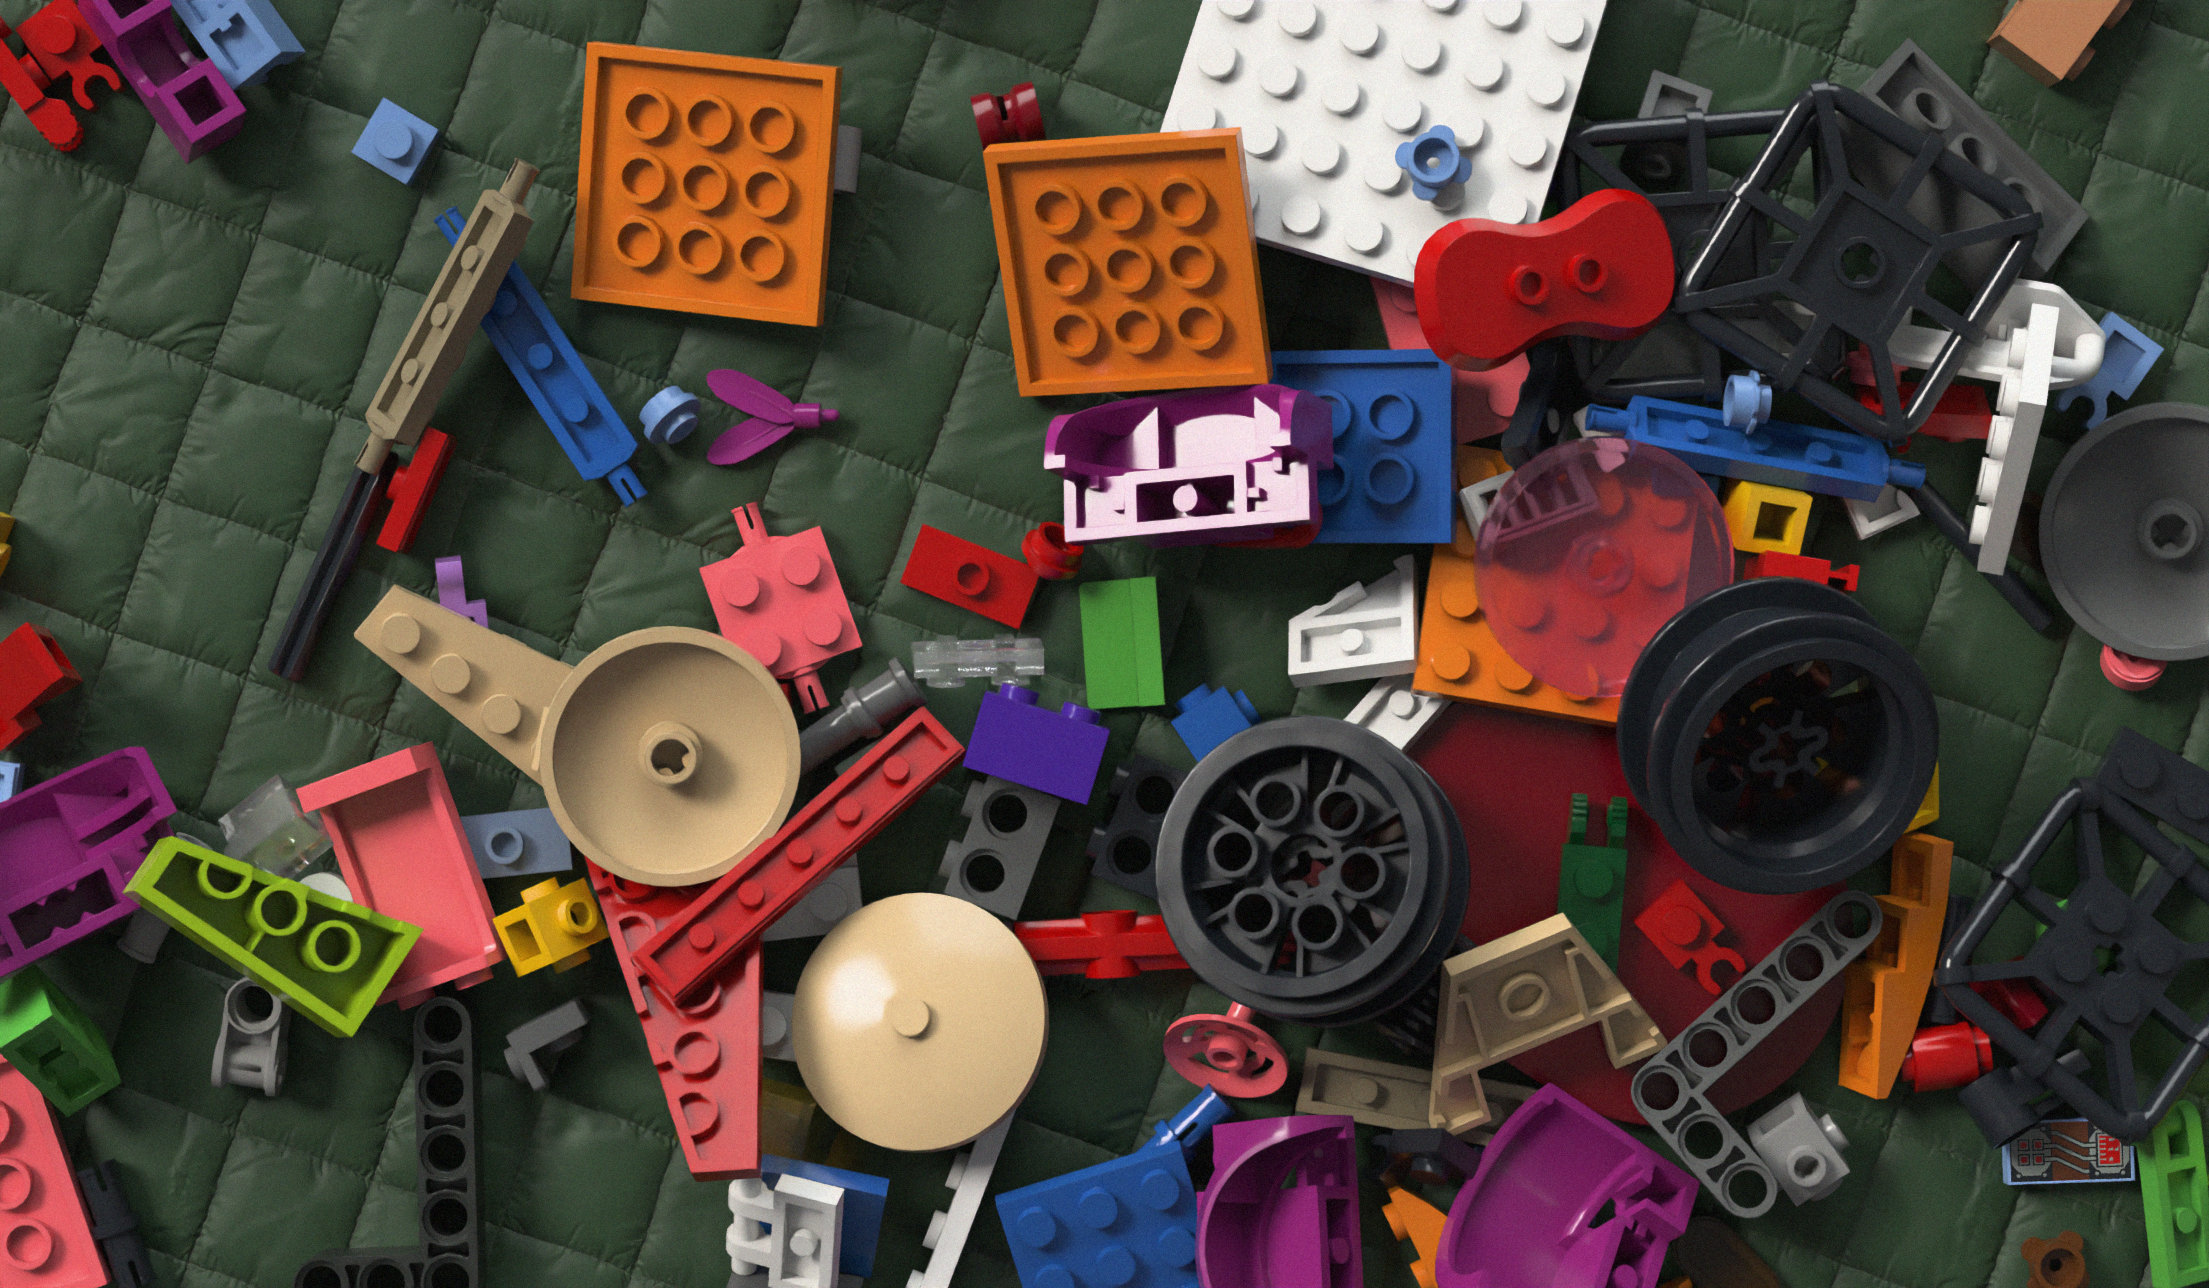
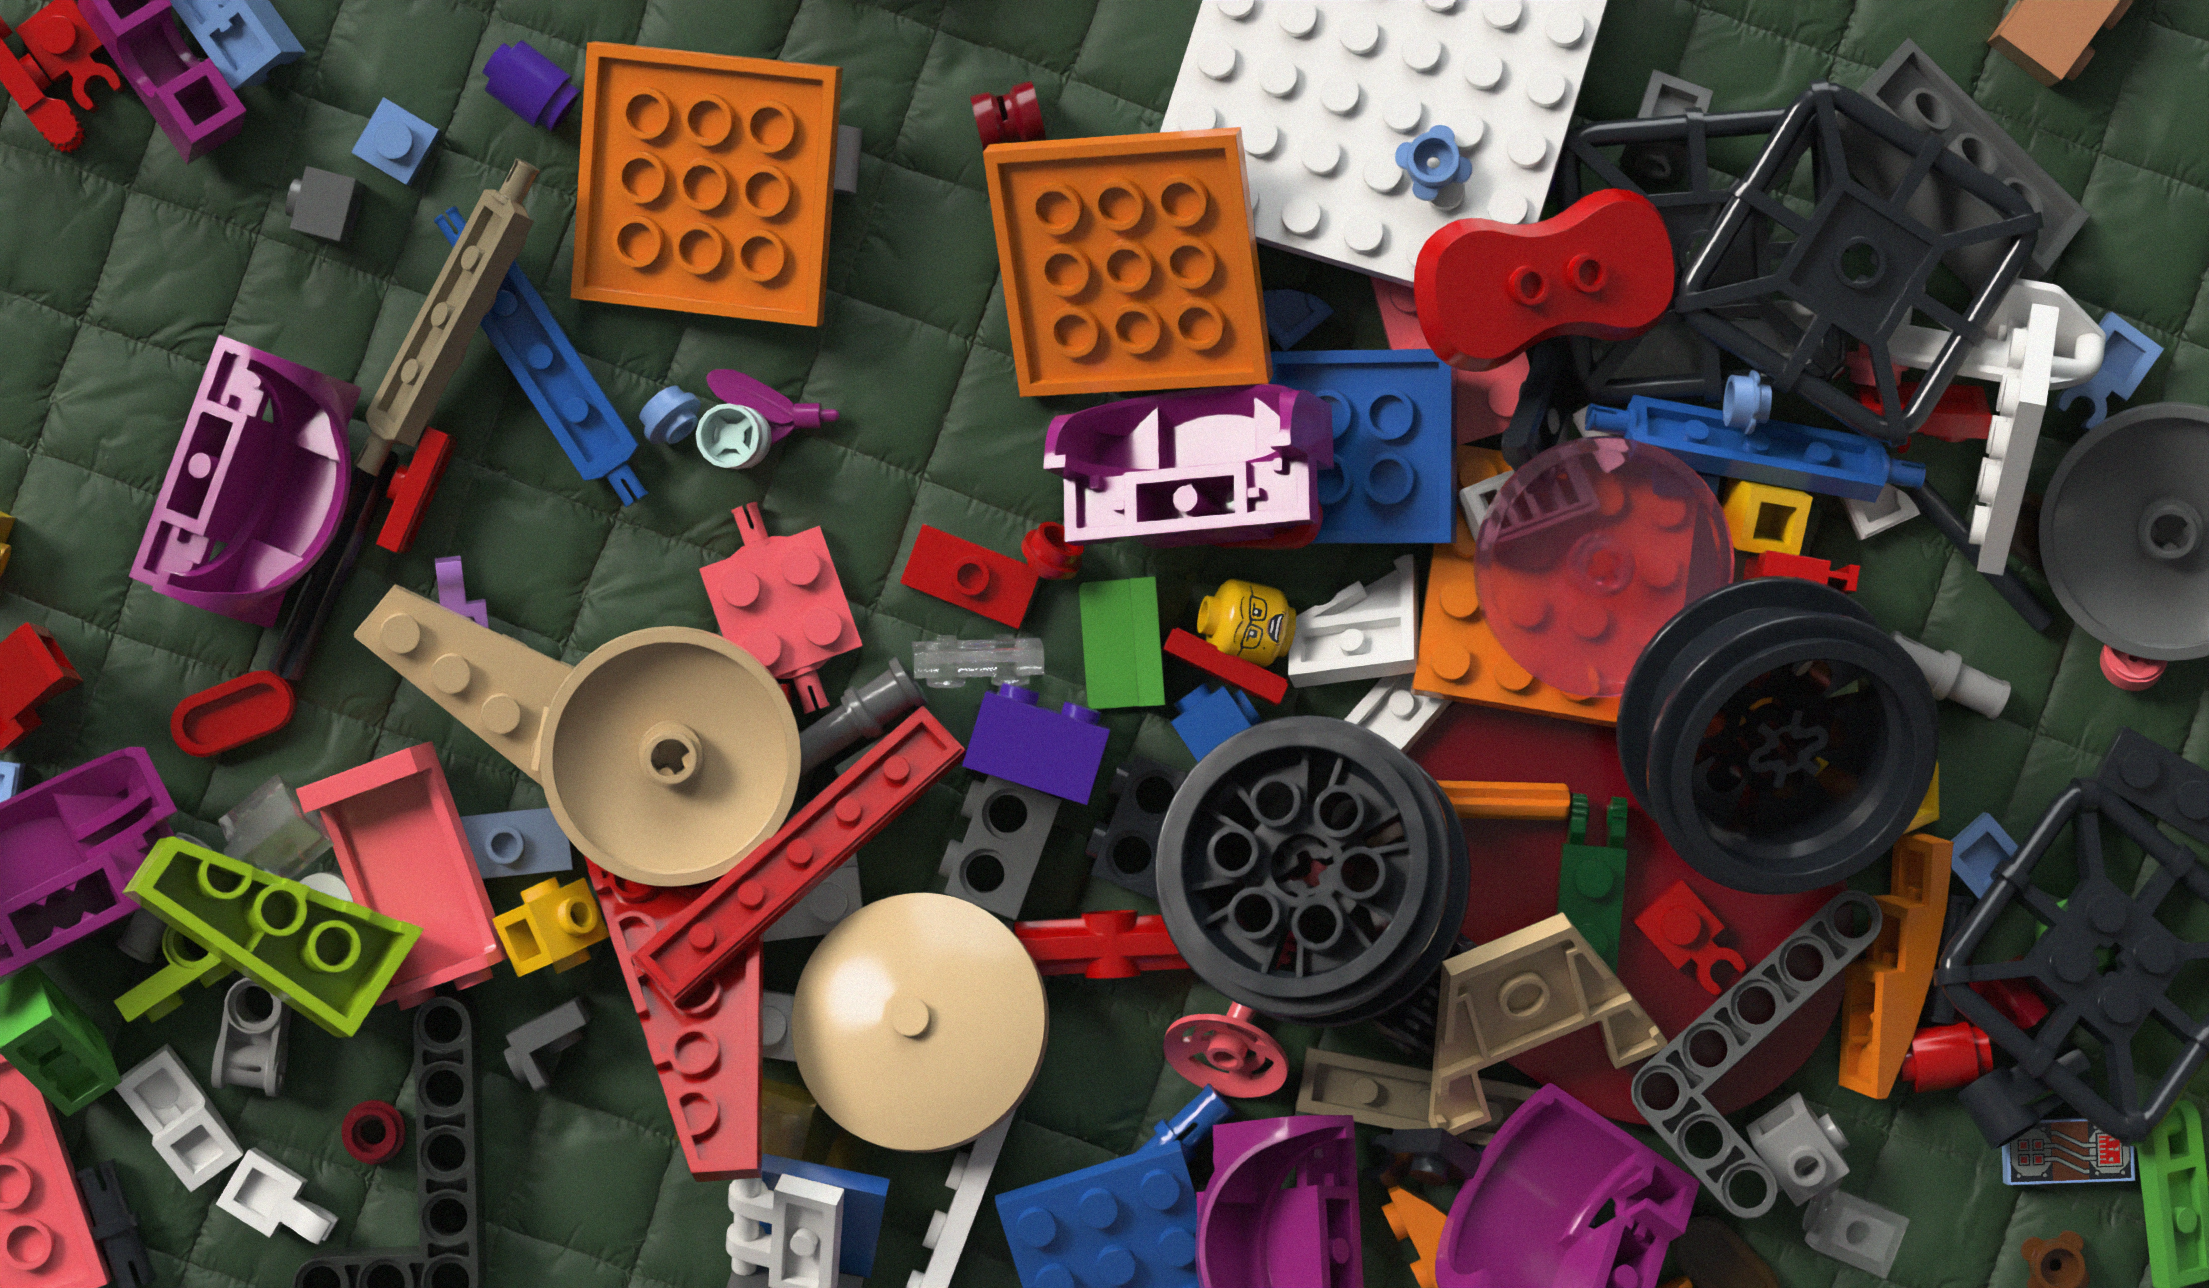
(160, 992): none -> lime plate
(180, 1117): none -> white slope
(233, 713): none -> red tile
(252, 484): none -> magenta piece
(268, 1196): none -> white plate
(325, 205): none -> dark grey plate
(359, 1145): none -> dark red plate
(530, 85): none -> dark purple brick
(722, 436): none -> light aqua wheel
(1225, 668): none -> red tile
(1248, 621): none -> yellow head
(1292, 315): none -> blue tile
(1508, 799): none -> orange axle
(1855, 1230): none -> clear brick
(1956, 680): none -> light grey pin
(1978, 852): none -> medium blue plate

